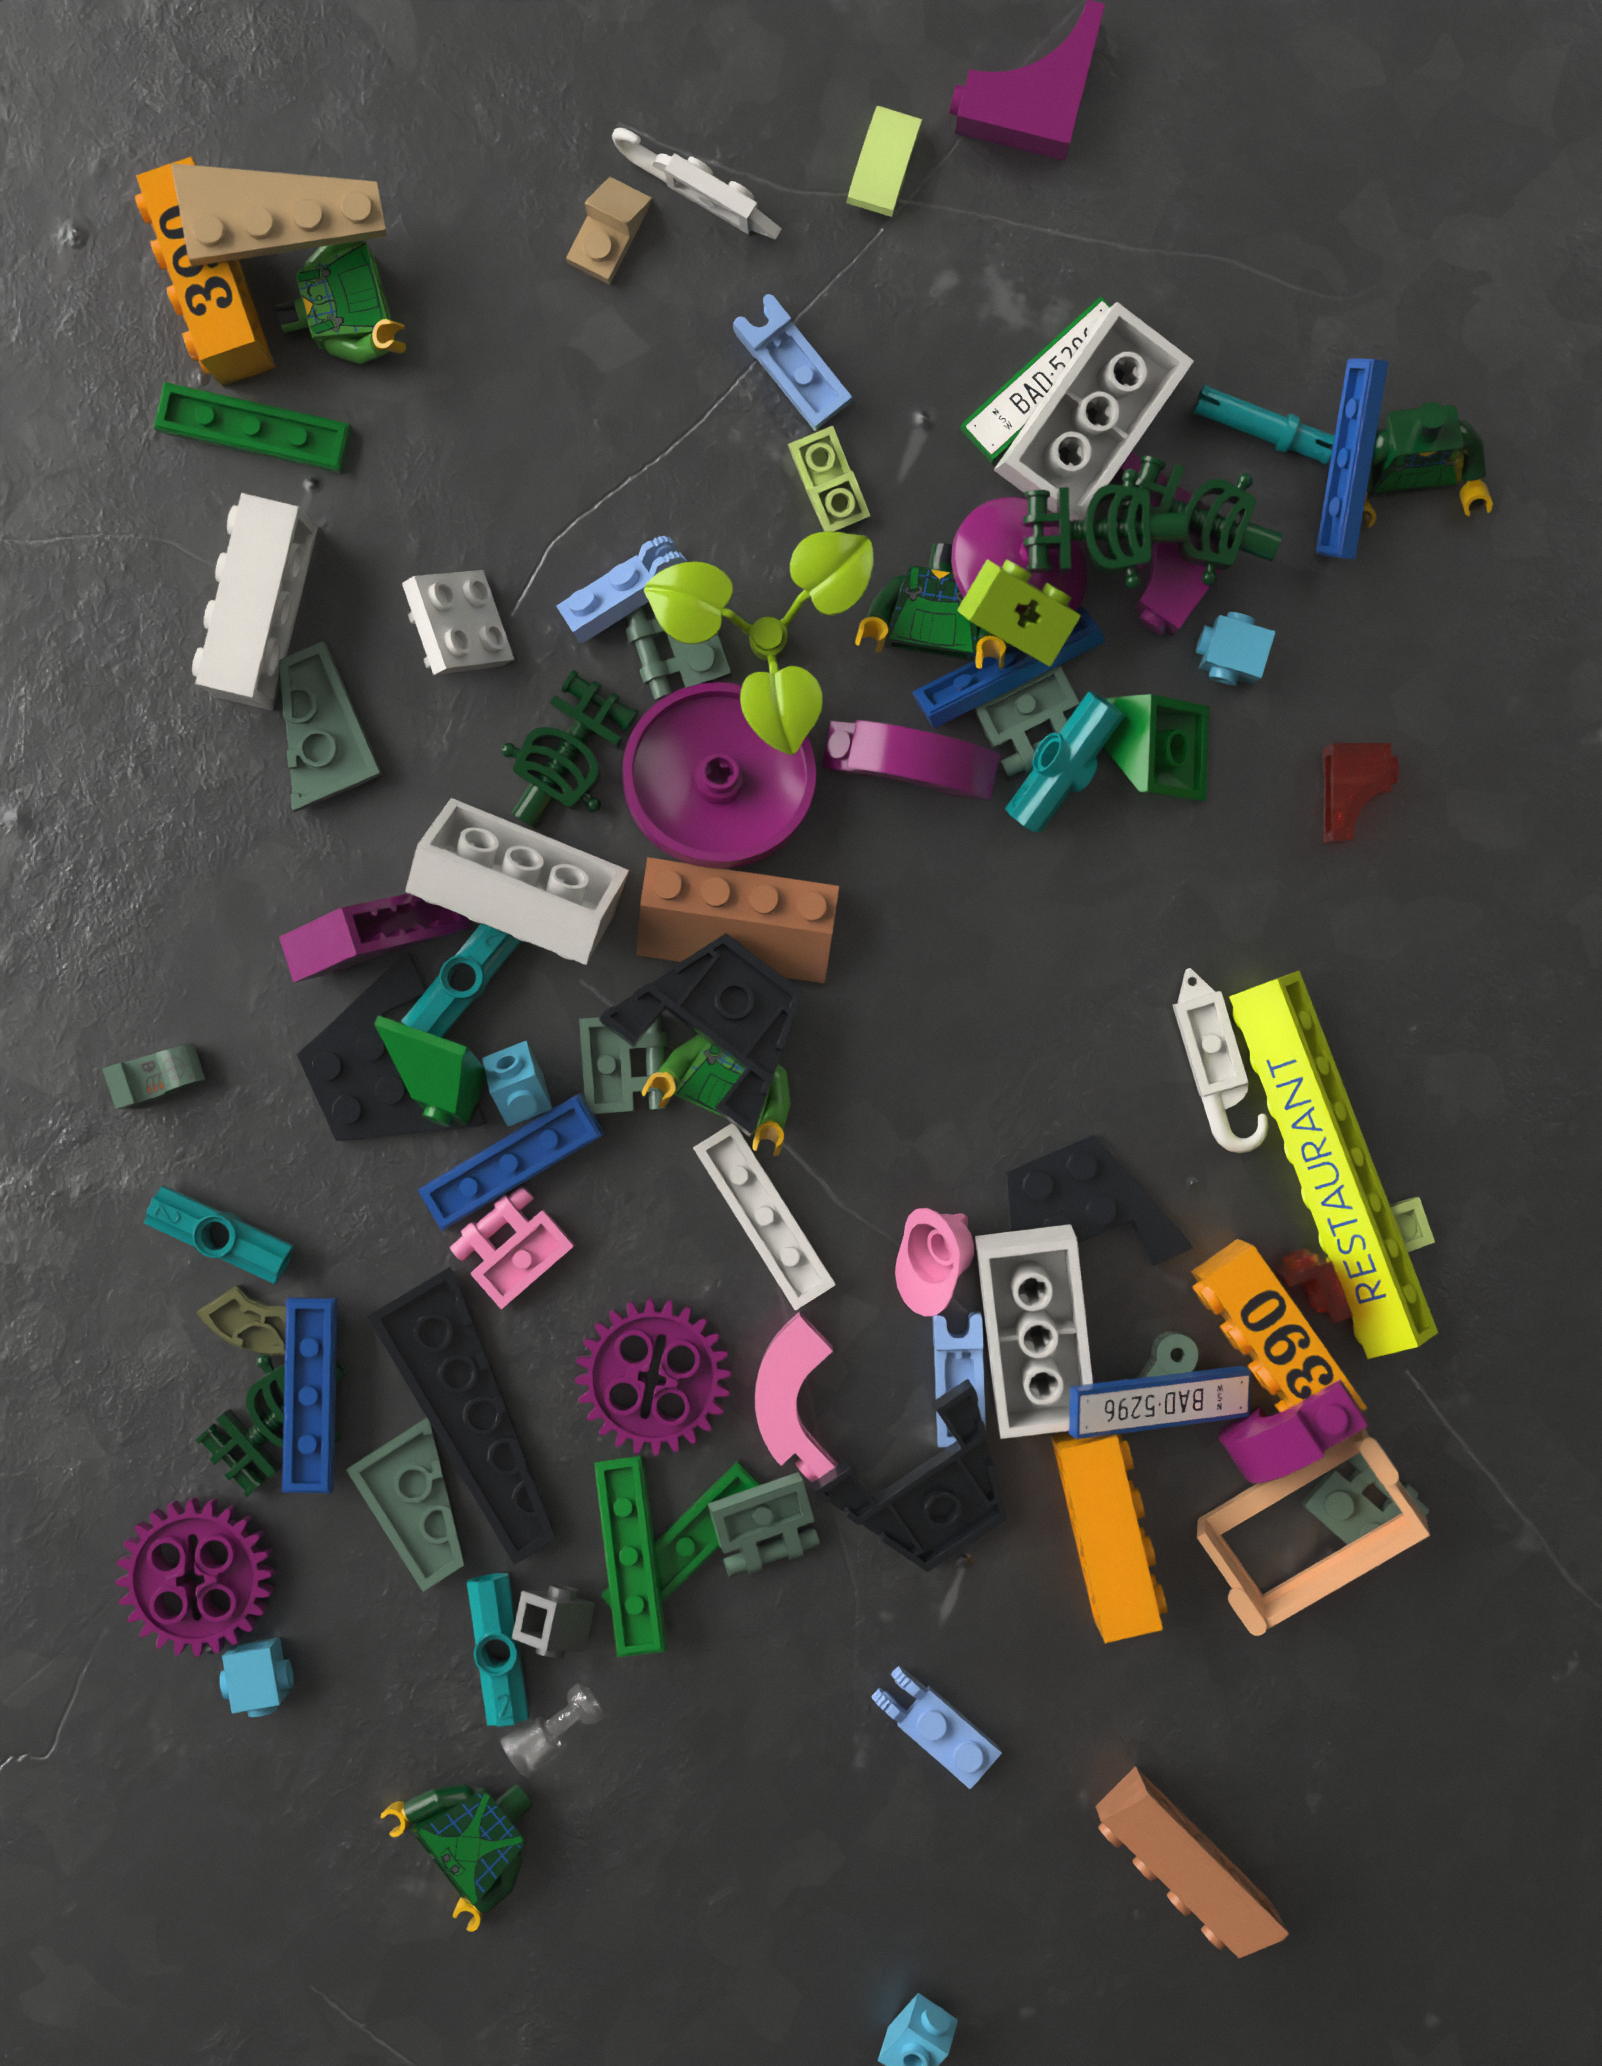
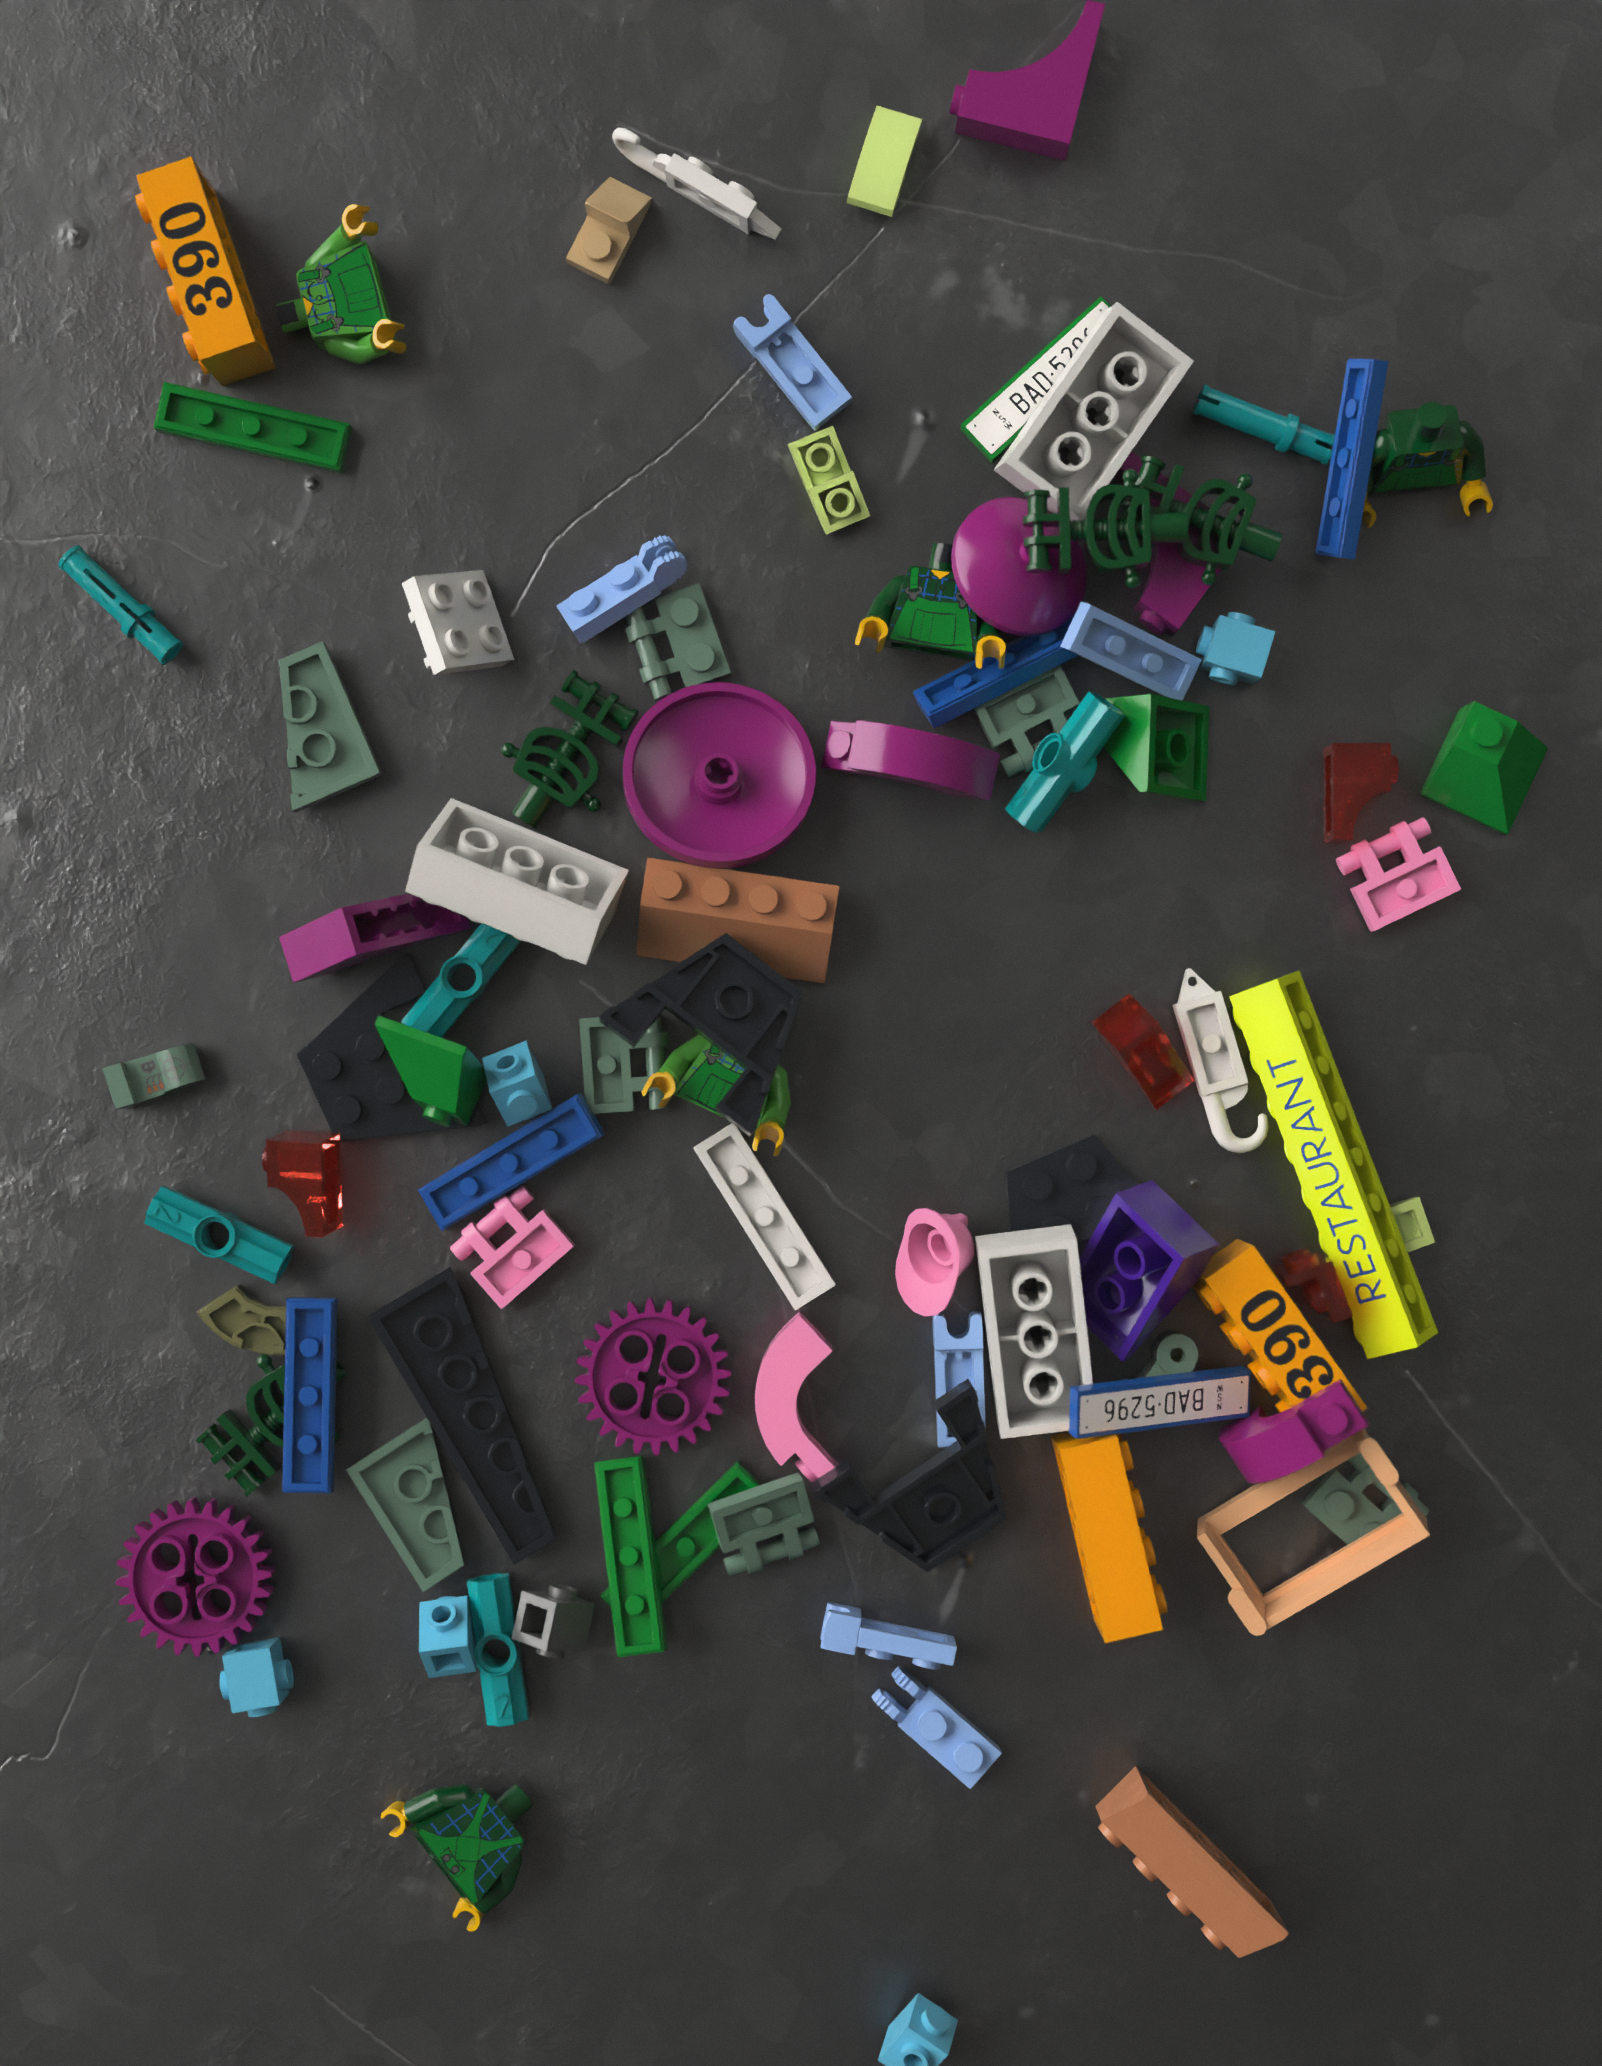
(158, 642): none -> teal pin
(255, 601): white brick -> none
(265, 213): tan wing -> none
(309, 1173): none -> clear red arch
(446, 1636): none -> medium azure brick
(538, 1740): clear piece -> none
(784, 702): lime plant -> none
(846, 1629): none -> light blue plate
(1036, 632): lime brick -> none
(1130, 652): none -> light blue plate
(1140, 1266): none -> dark purple slope
(1143, 1050): none -> clear red arch
(1403, 888): none -> bright pink plate
(1485, 767): none -> green slope

